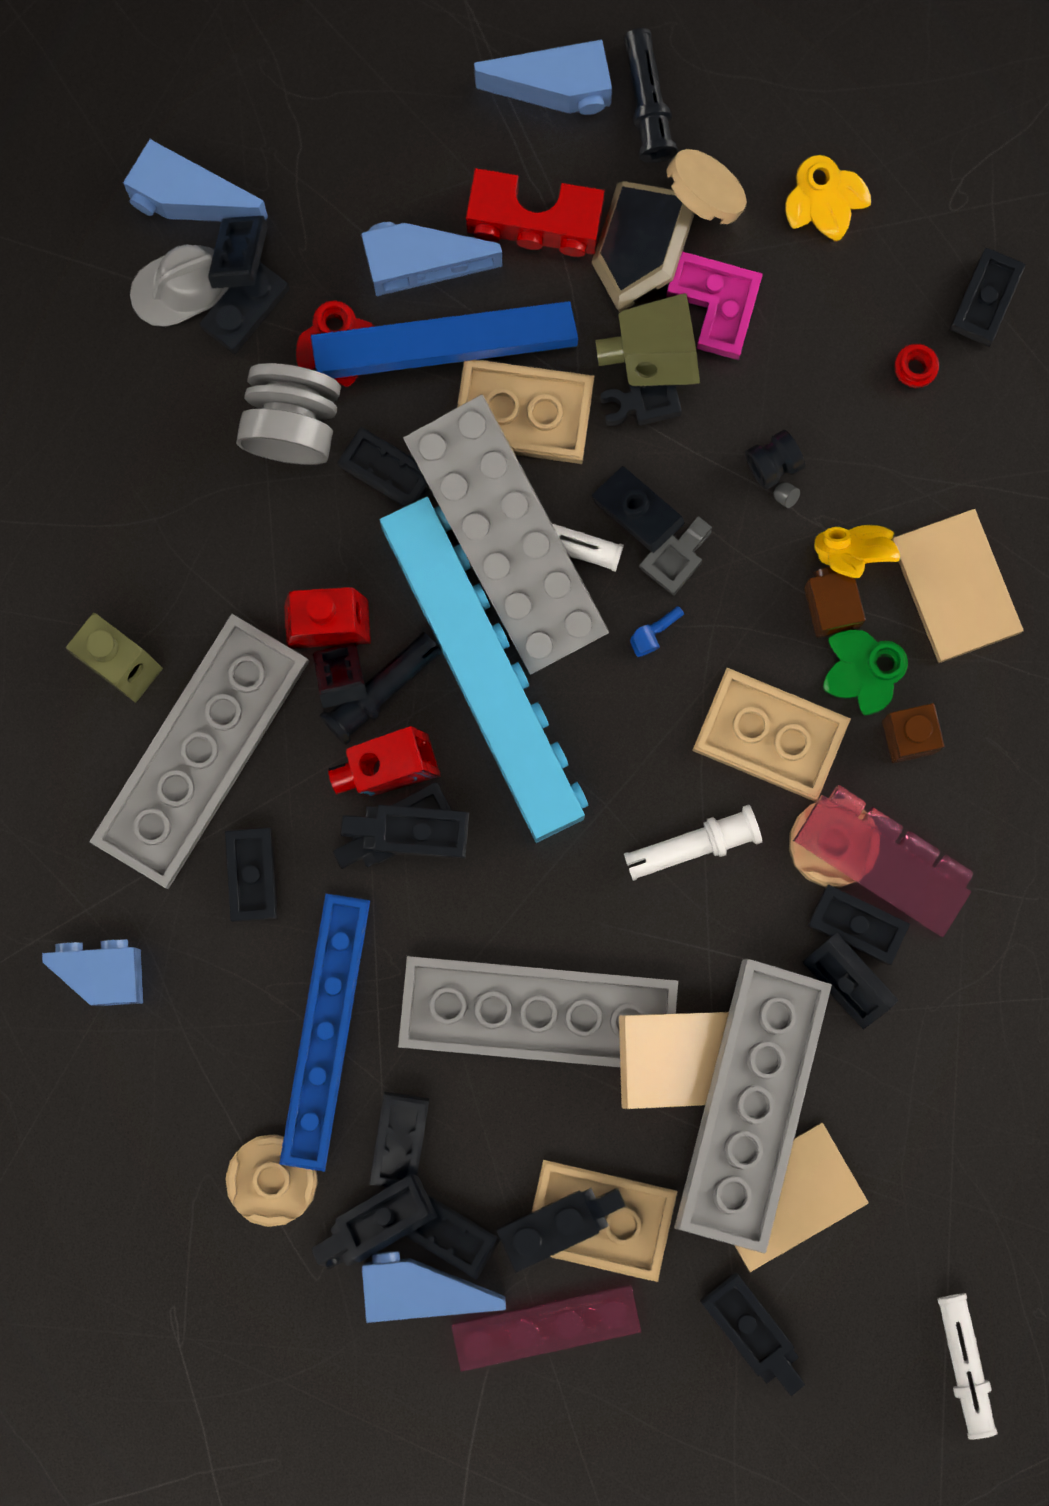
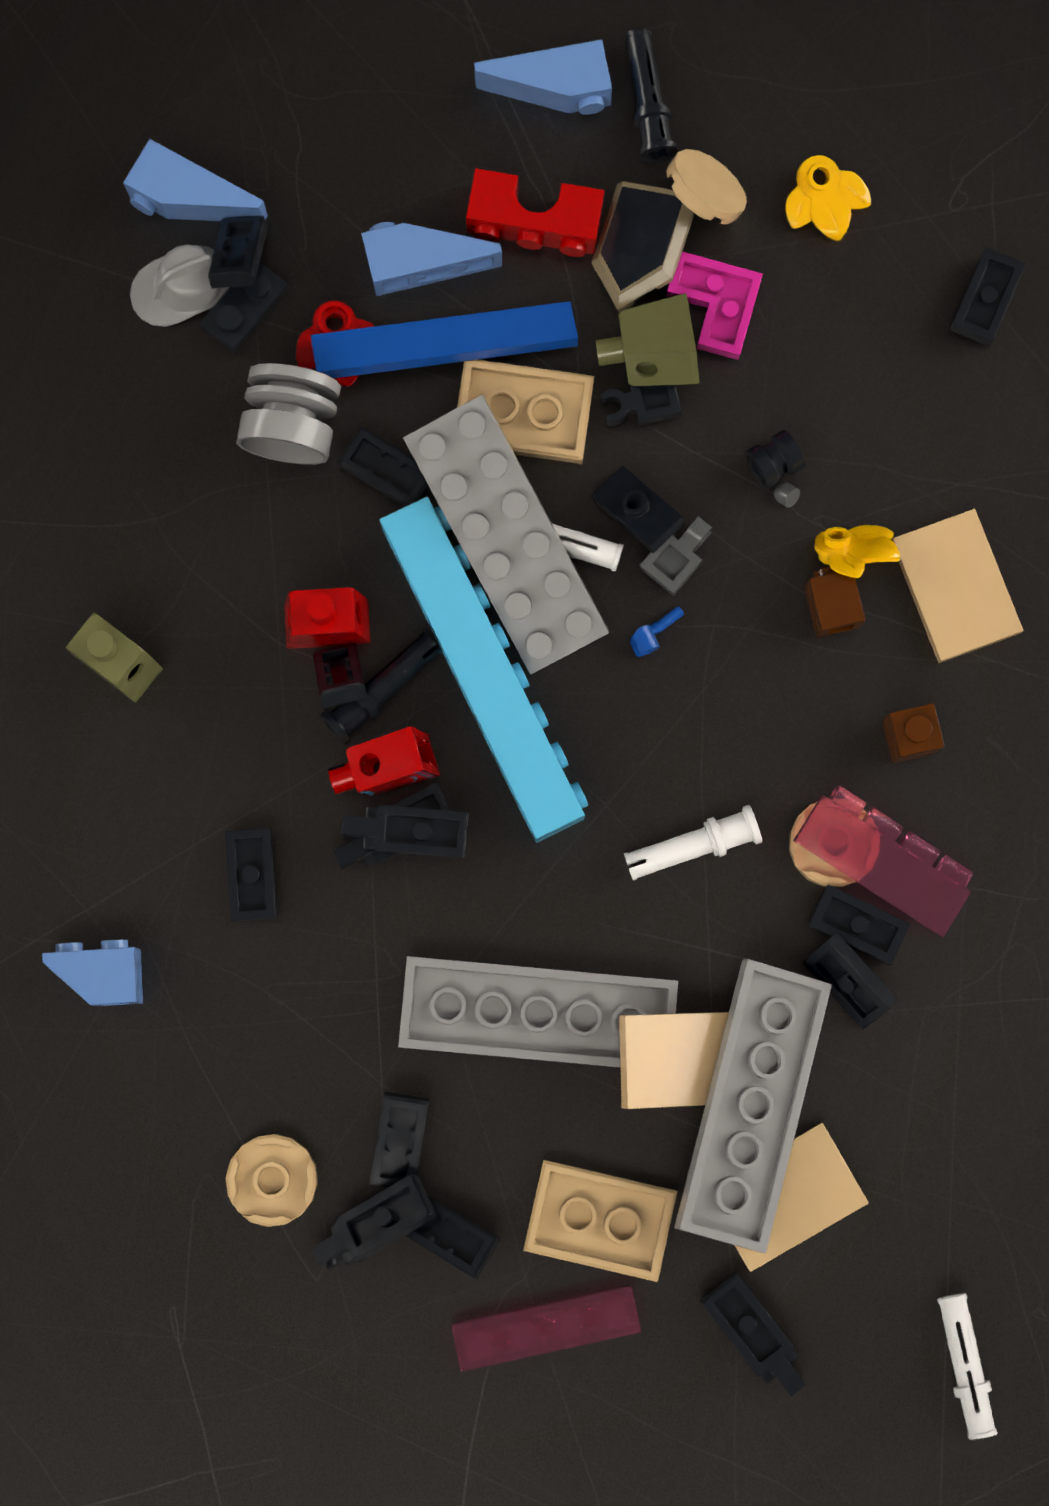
(199, 751): light grey plate -> none
(325, 1033): blue tile -> none
(415, 1290): medium blue slope -> none
(557, 1226): black hinge -> none
(771, 734): tan tile -> none
(858, 670): green plate -> none
(919, 353): red plate -> none

